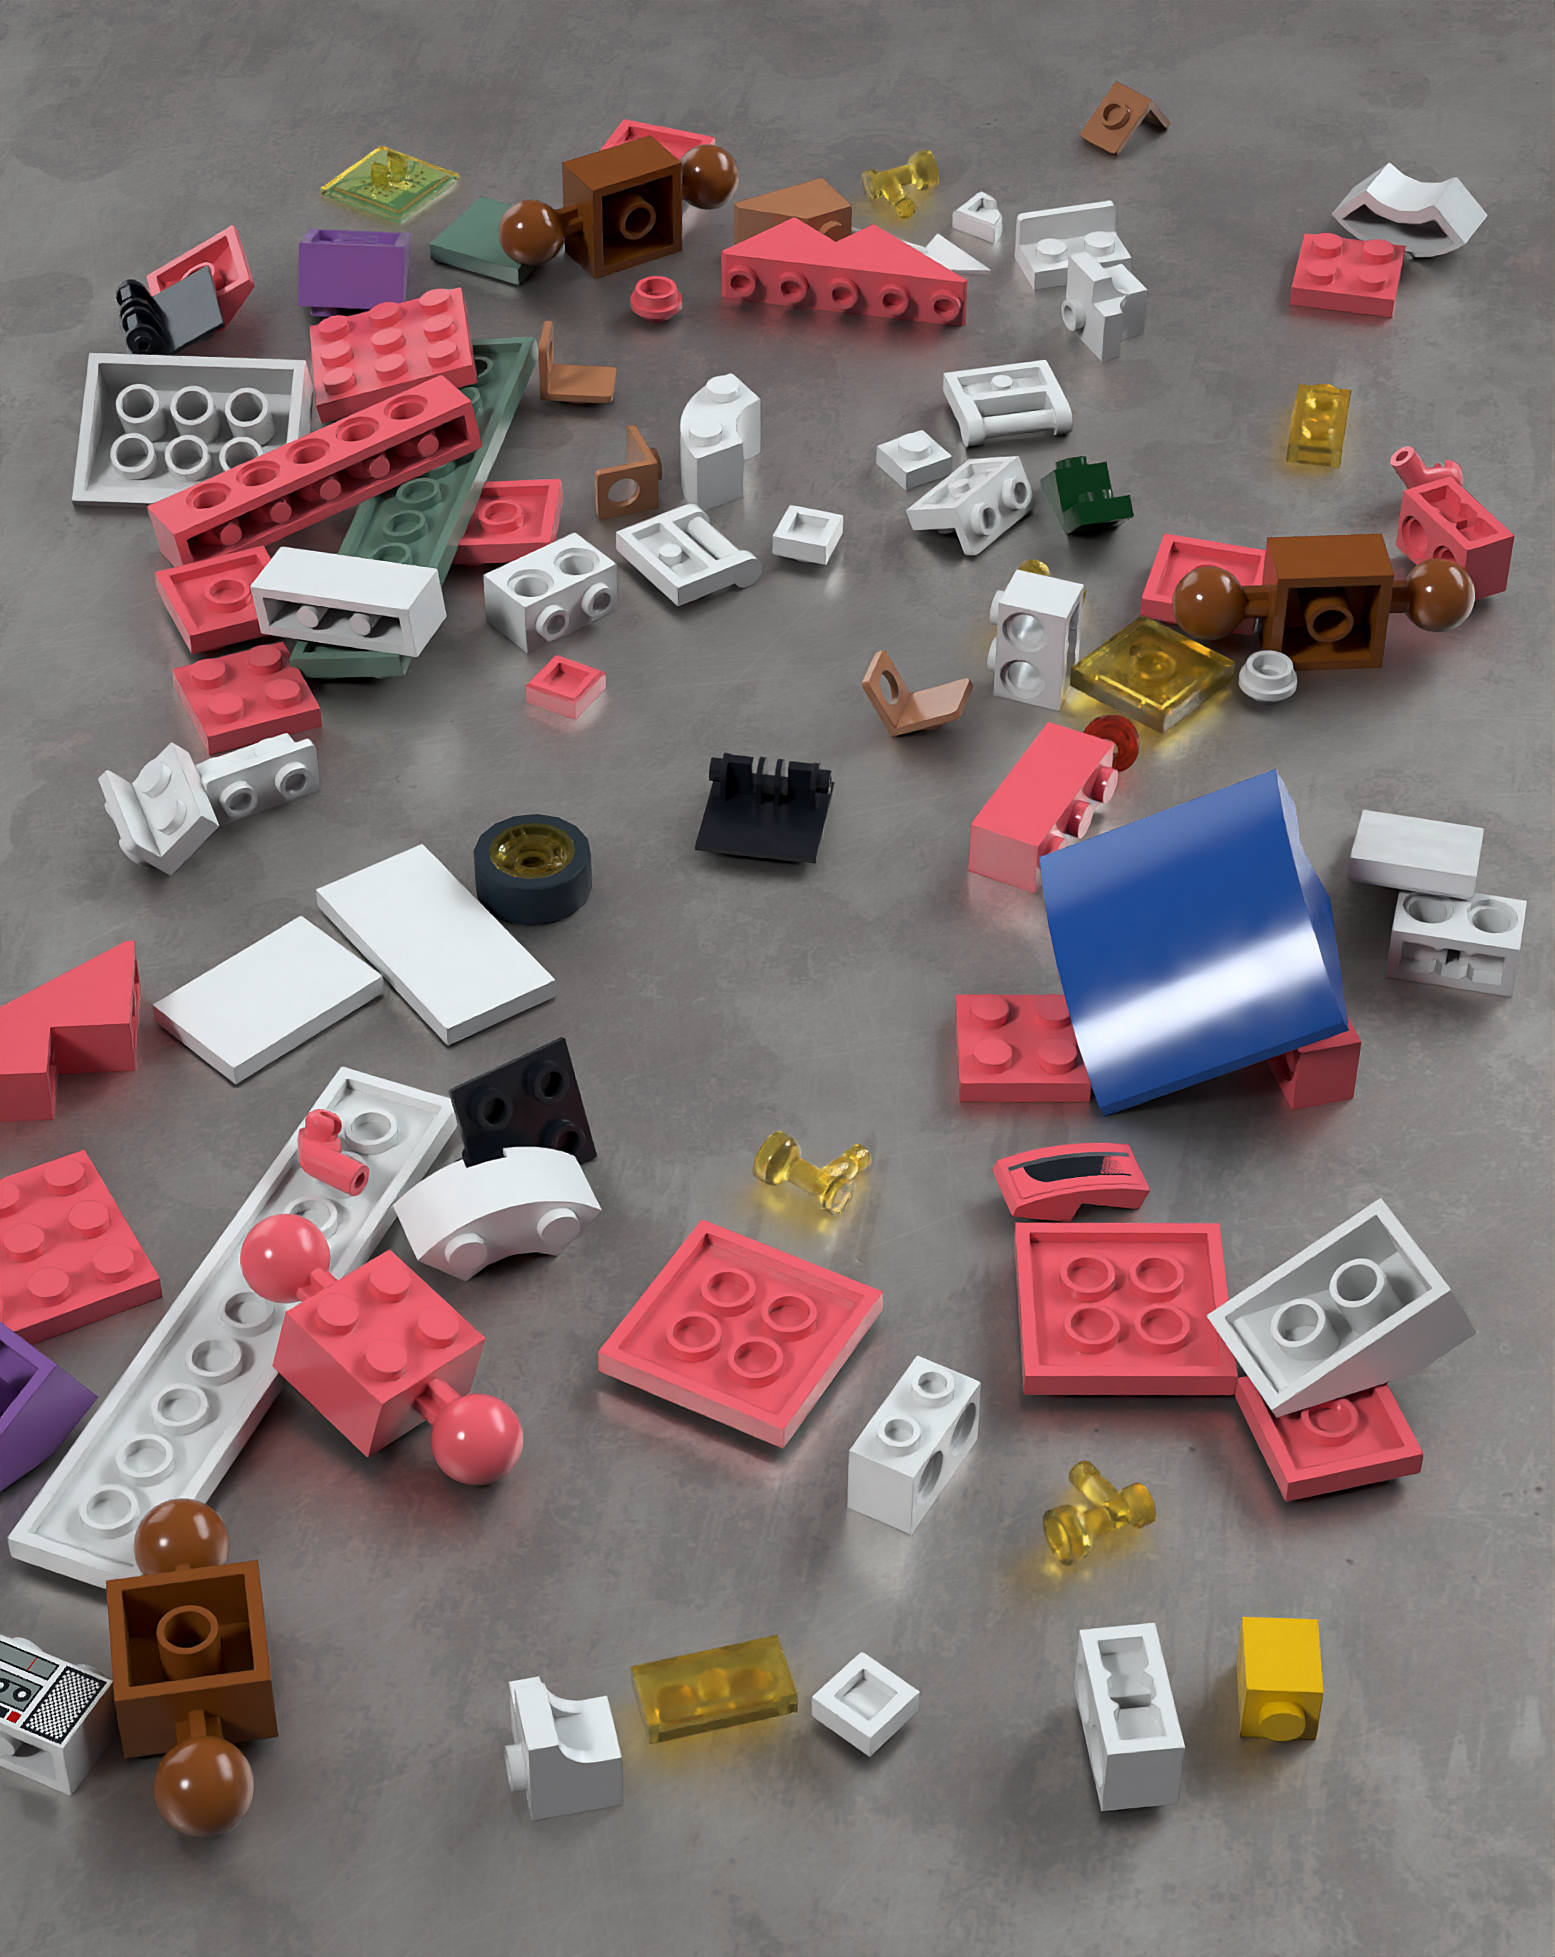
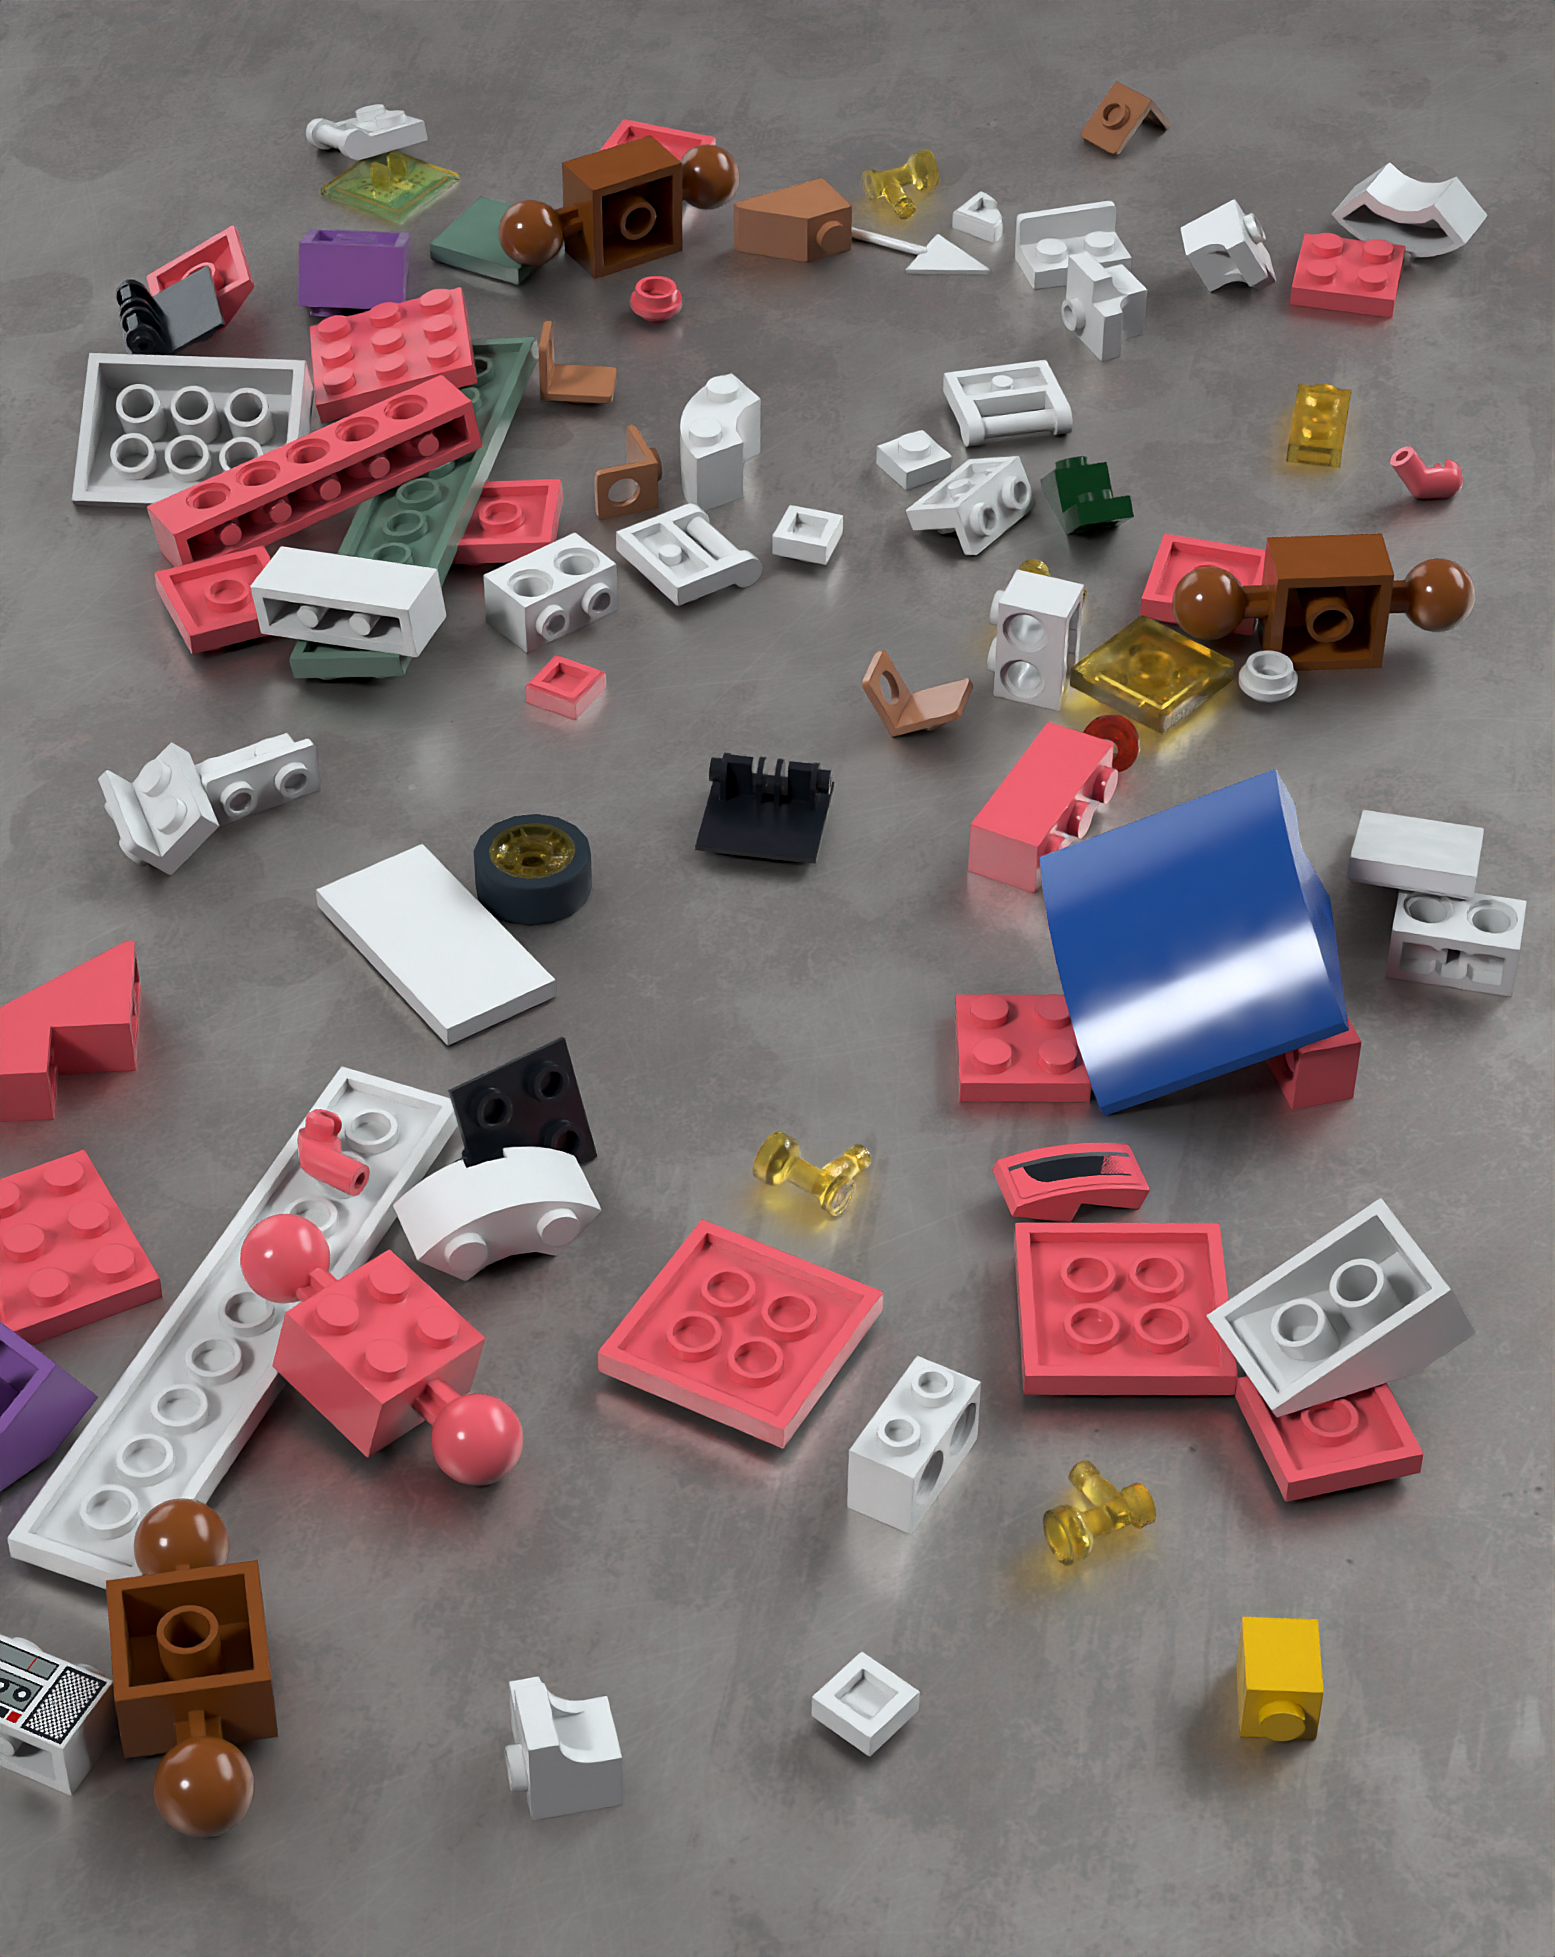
(246, 697): coral plate -> none
(268, 999): white tile -> none
(368, 134): none -> white plate
(714, 1689): clear yellow plate -> none
(855, 275): coral slope -> none
(1129, 1717): white brick -> none
(1228, 248): none -> white brick
(1452, 525): coral brick -> none

